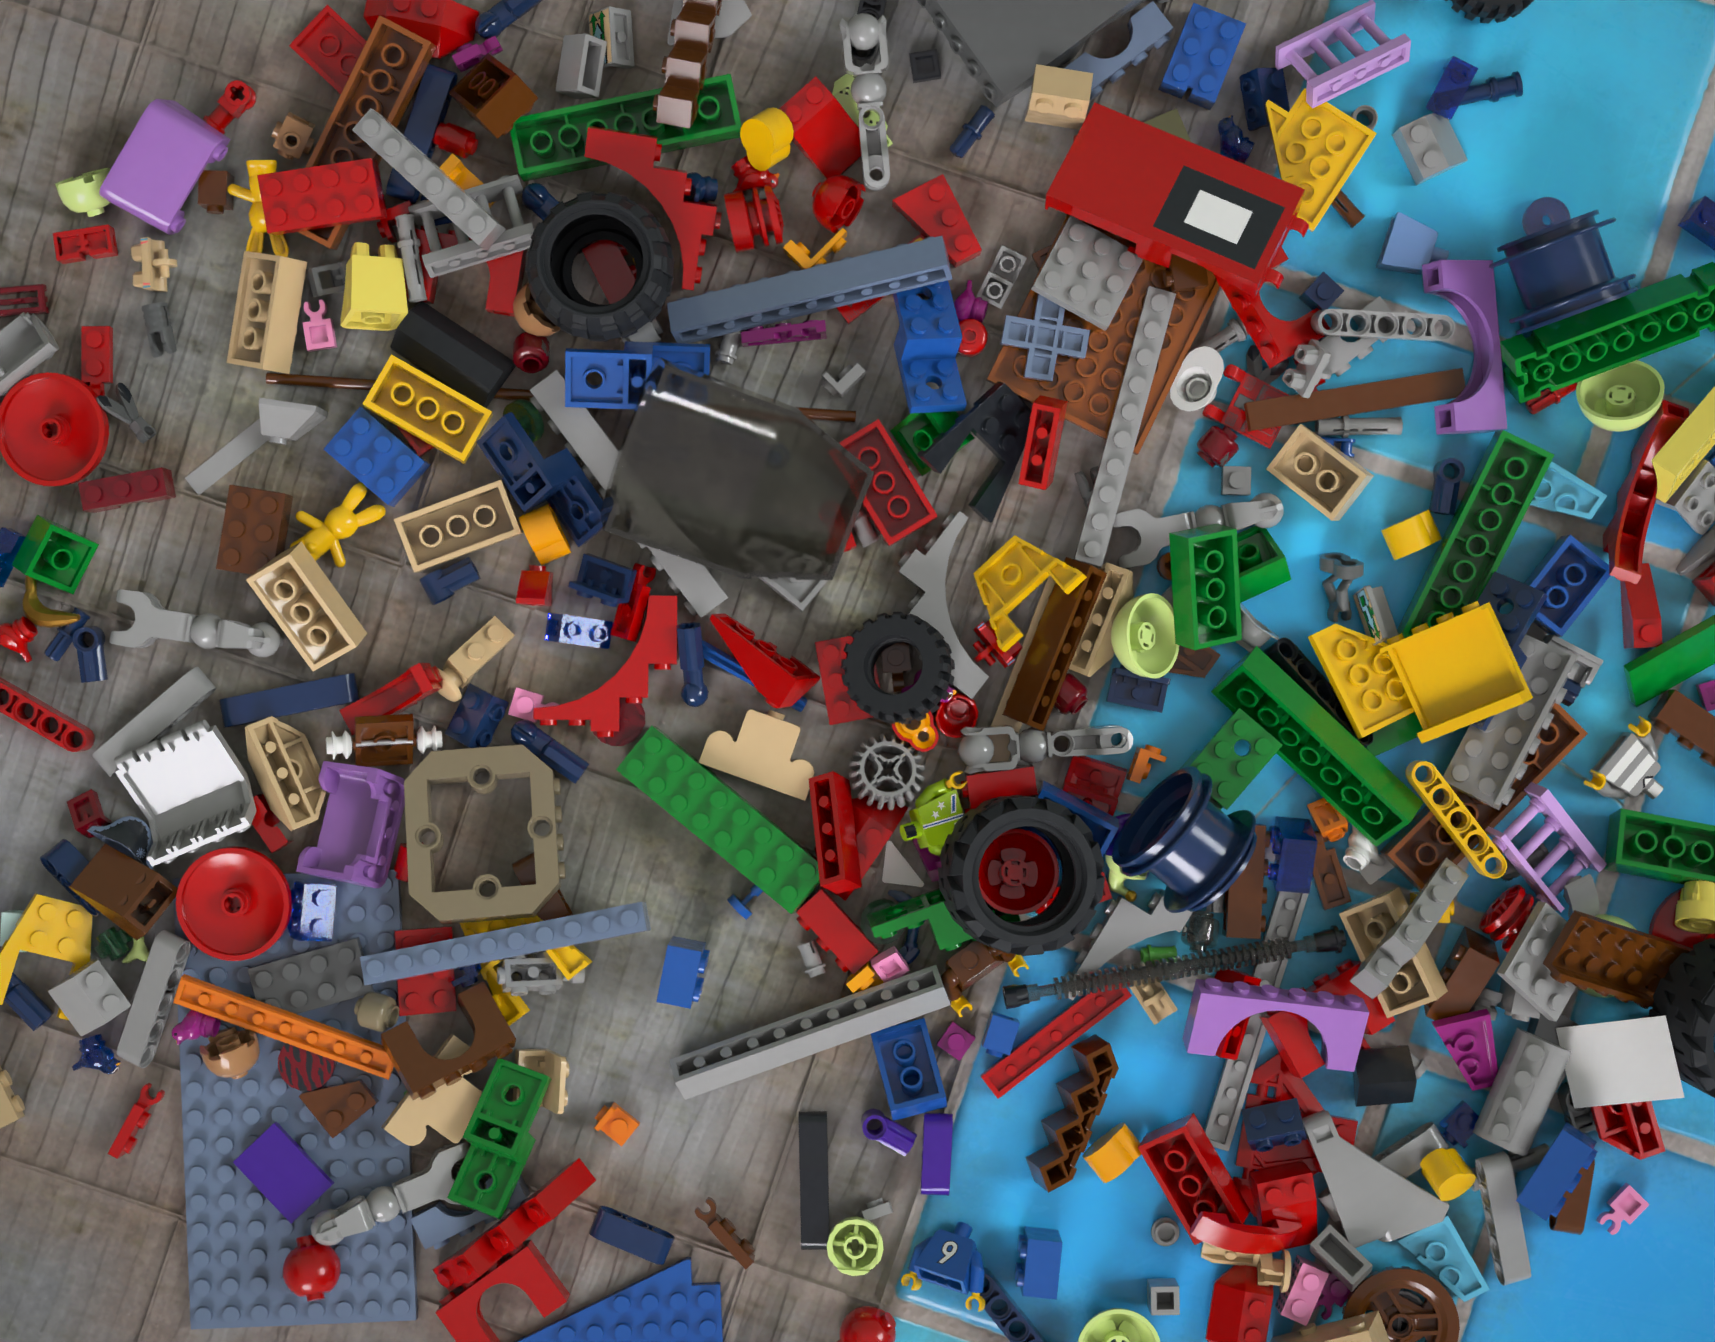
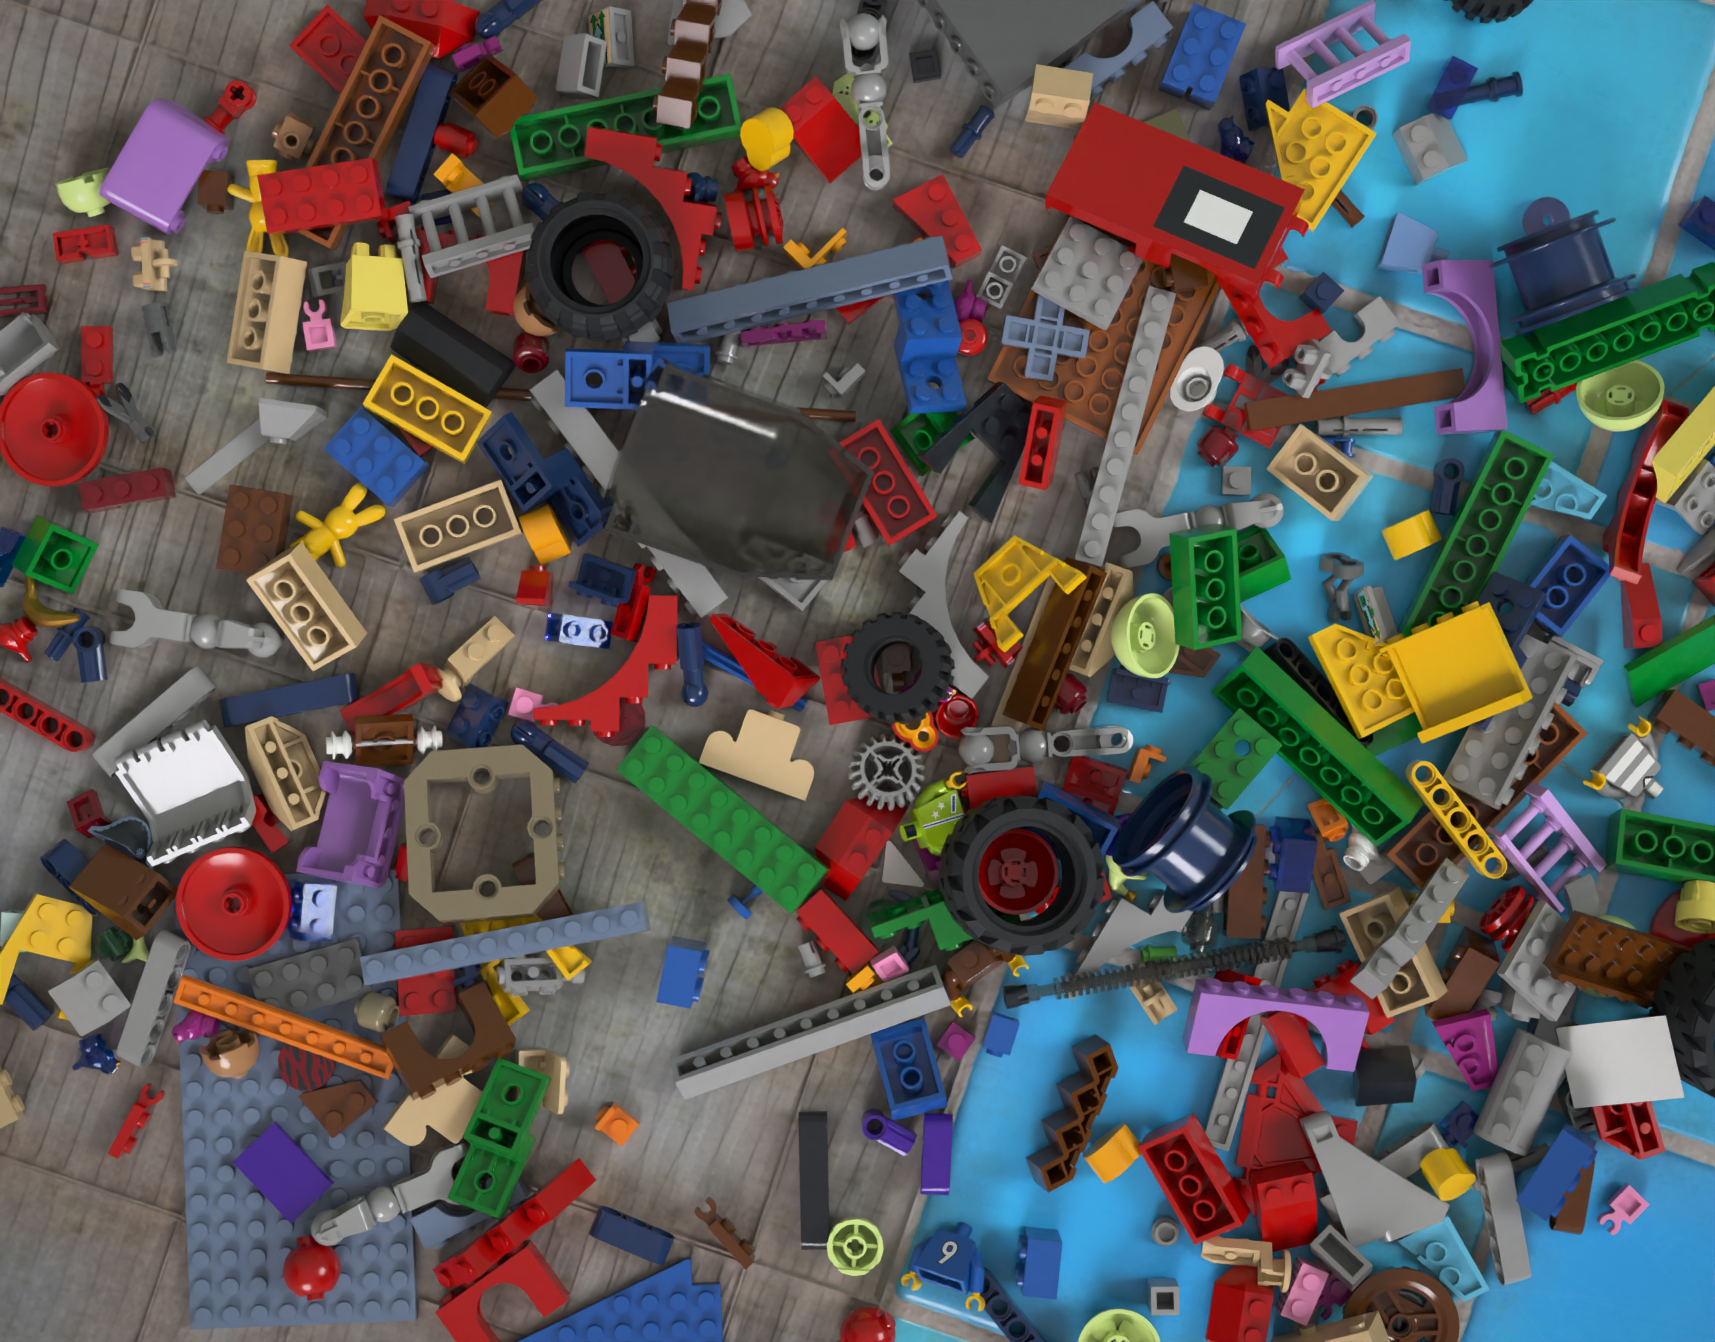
(428, 179): light grey brick -> none
(528, 417): clear green piece -> none
(835, 832): red brick -> none
(837, 202): red cylinder -> none
(877, 1209): light grey plate -> none
(1052, 1039): red plate -> none
(1242, 1238): red slope -> none
(1274, 1125): dark blue bracket -> none
(1396, 325): light grey beam -> none

